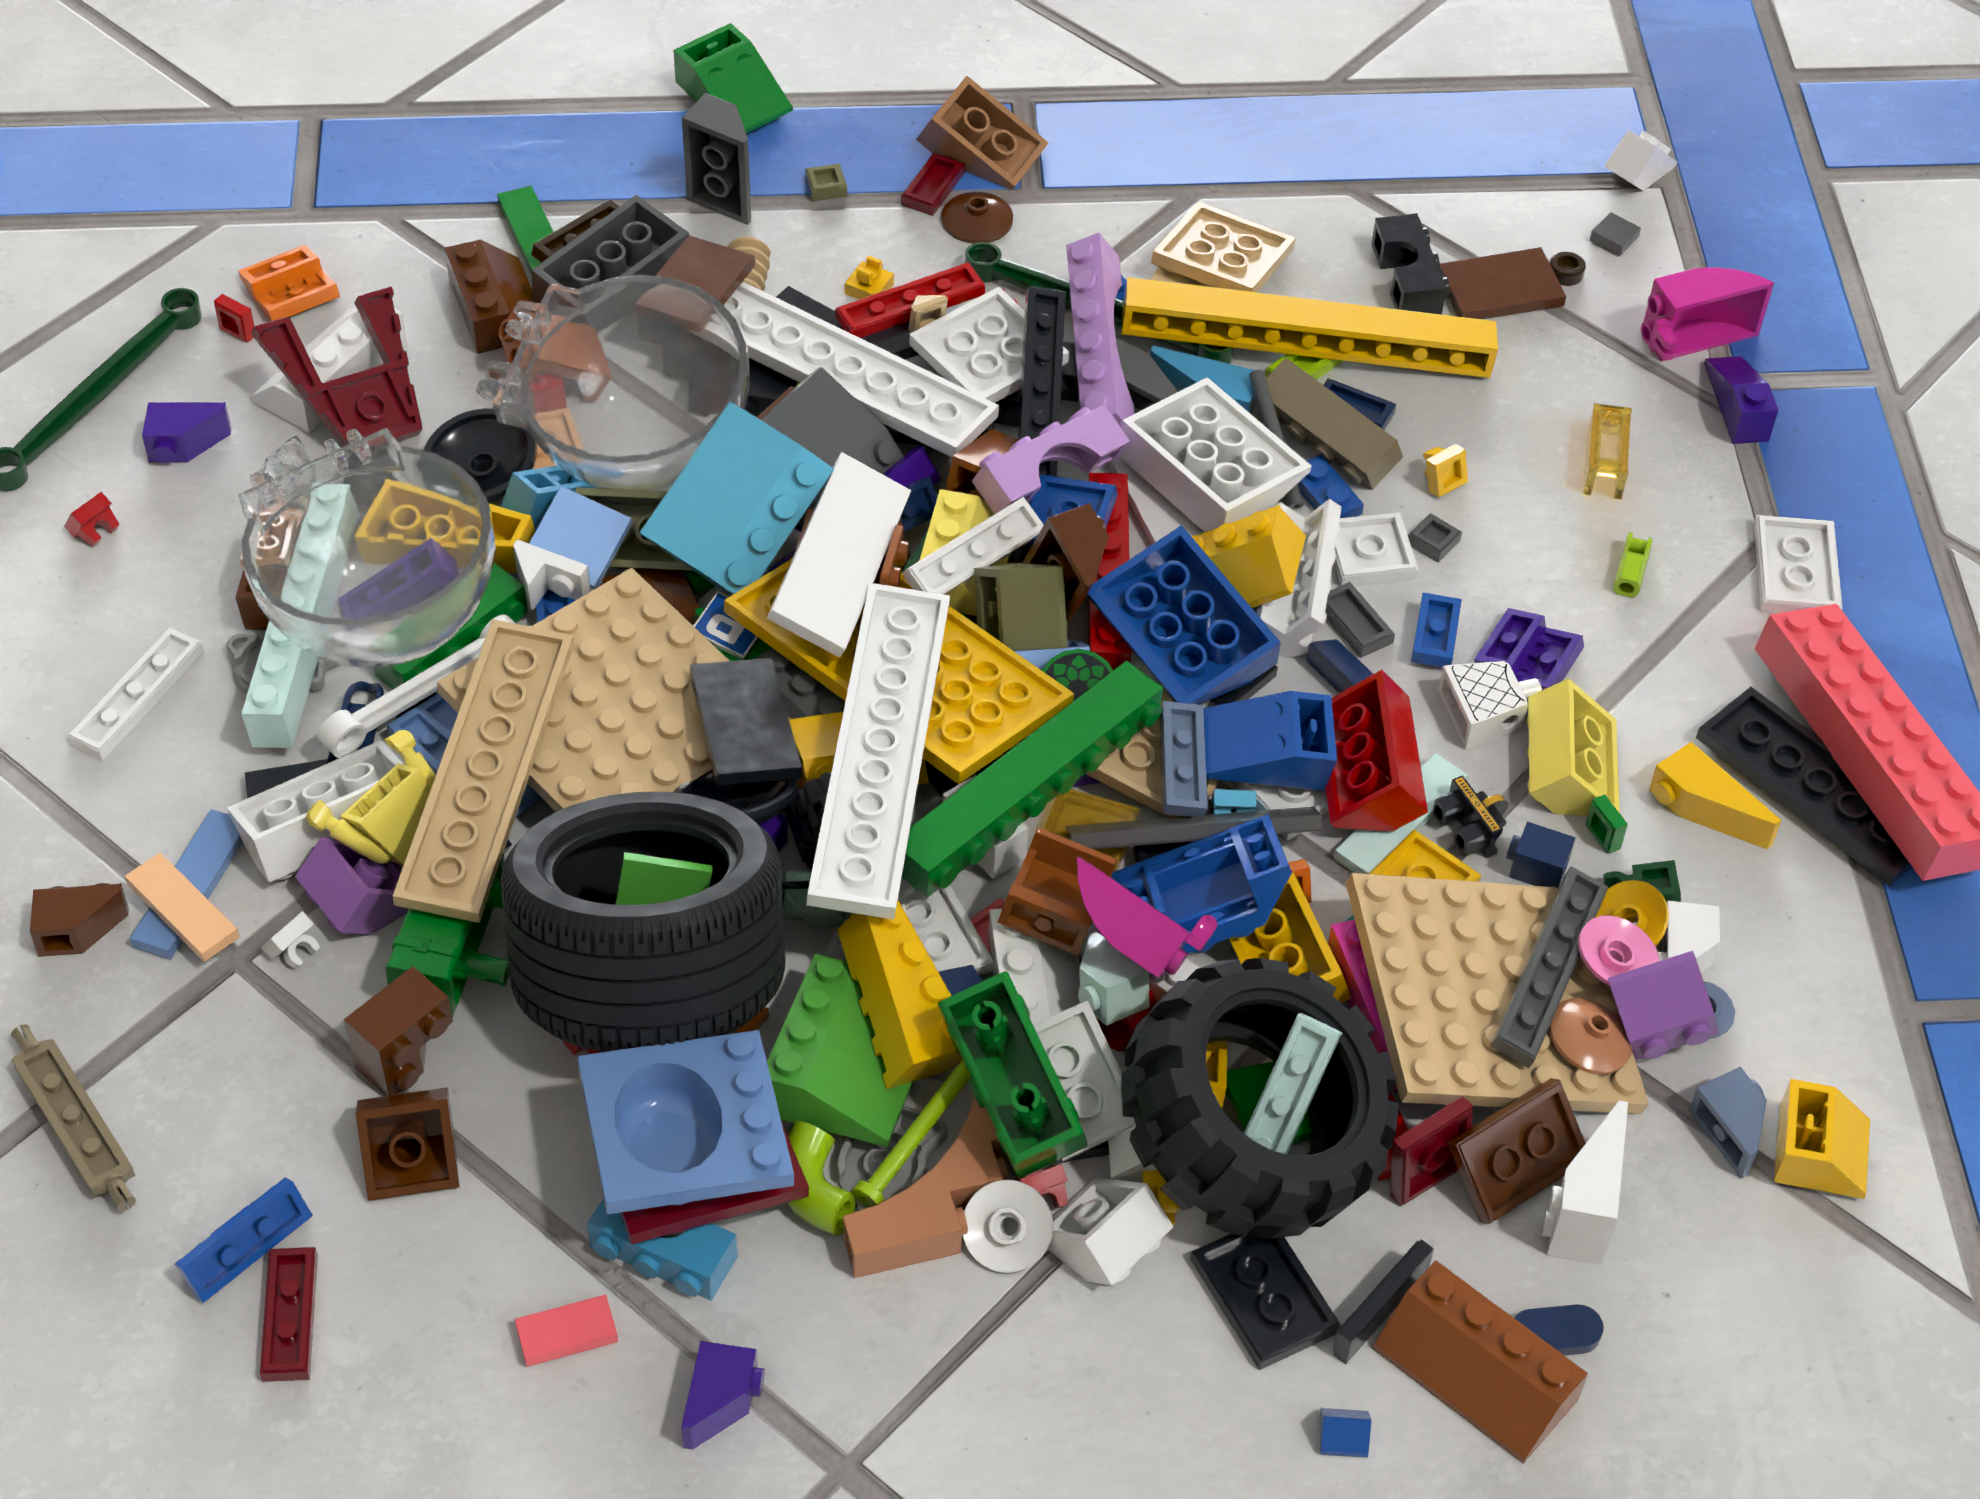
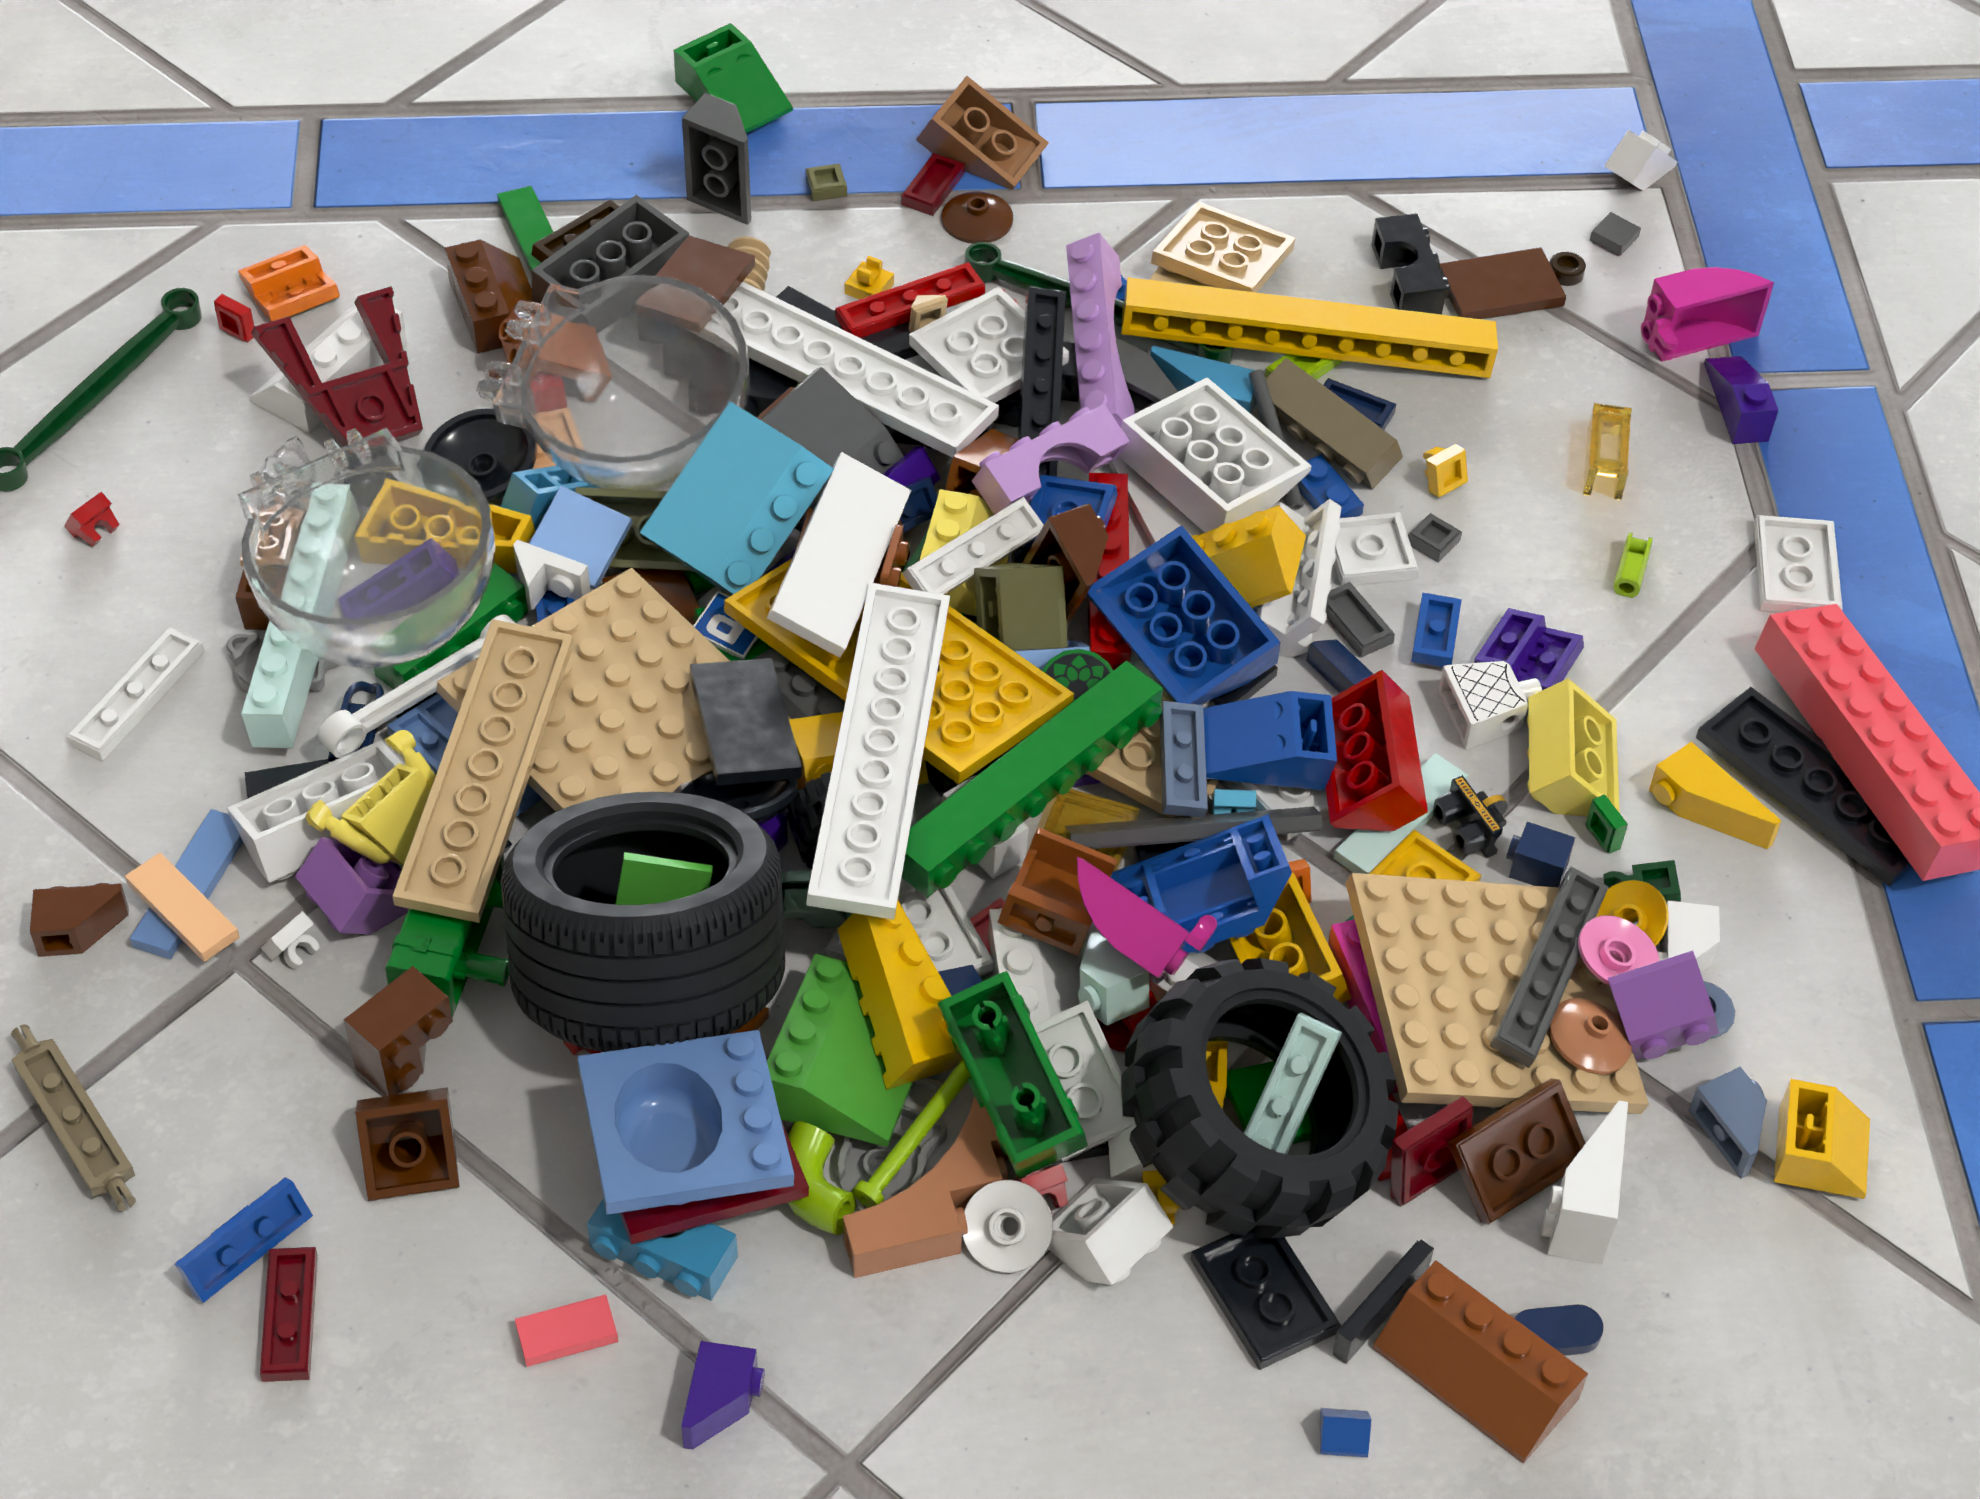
(183, 429): dark purple slope -> none

